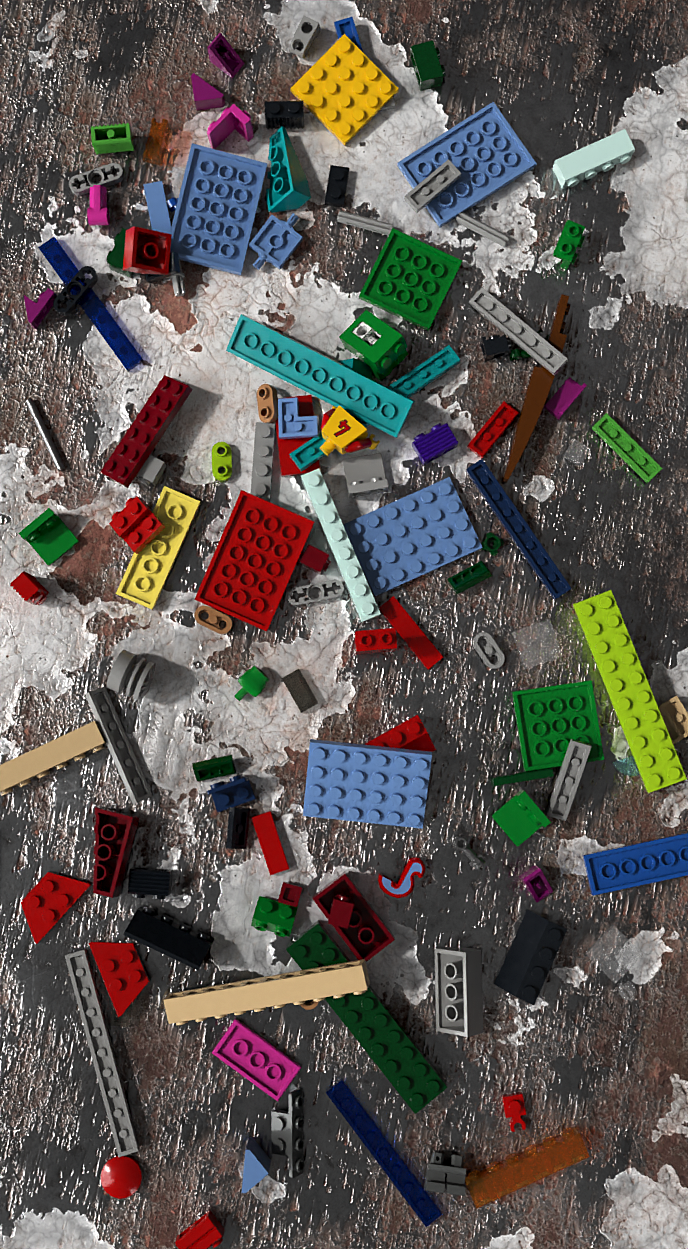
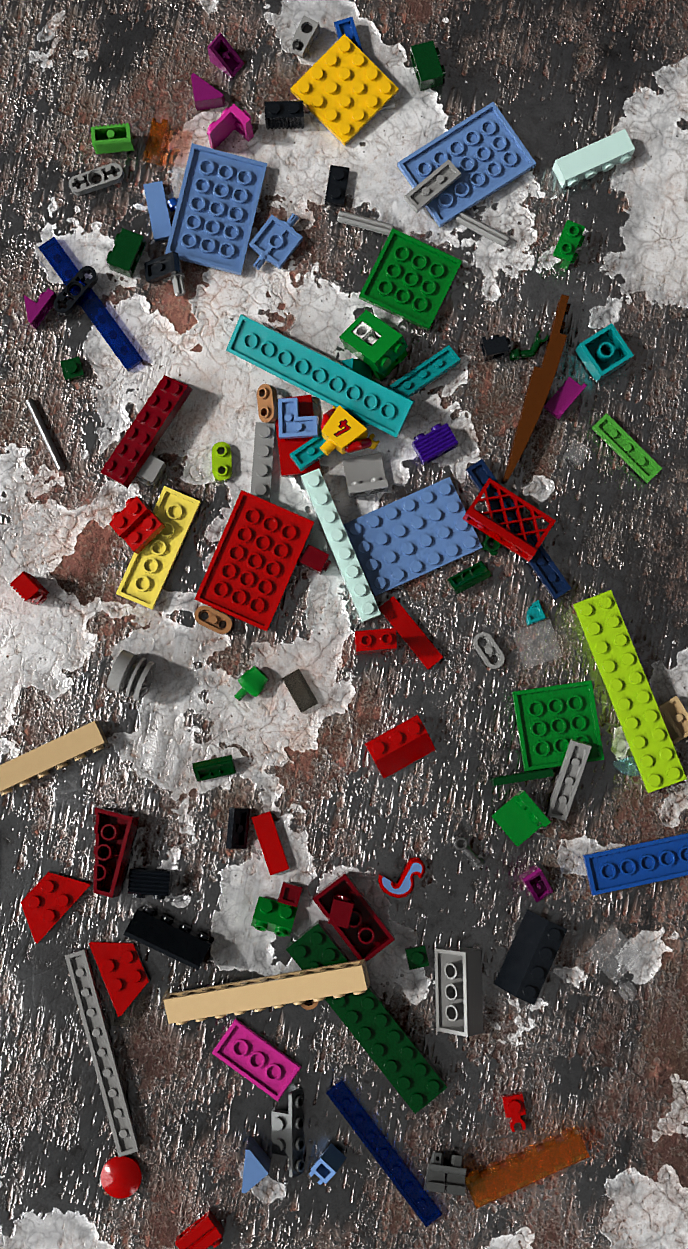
(49, 536): green bracket -> none
(72, 369): none -> dark green plate
(98, 212): dark pink piece -> none
(118, 745): light grey plate -> none
(146, 251): red slope -> none
(232, 793): dark blue bracket -> none
(288, 181): teal wedge -> none
(327, 1164): none -> medium blue brick
(331, 595): light grey beam -> none
(367, 783): medium blue plate -> none
(417, 957): none -> dark green plate
(492, 429): red tile -> none
(502, 534): none -> red fence
(518, 331): light grey plate -> none
(535, 613): none -> teal tile
(604, 352): none -> teal brick

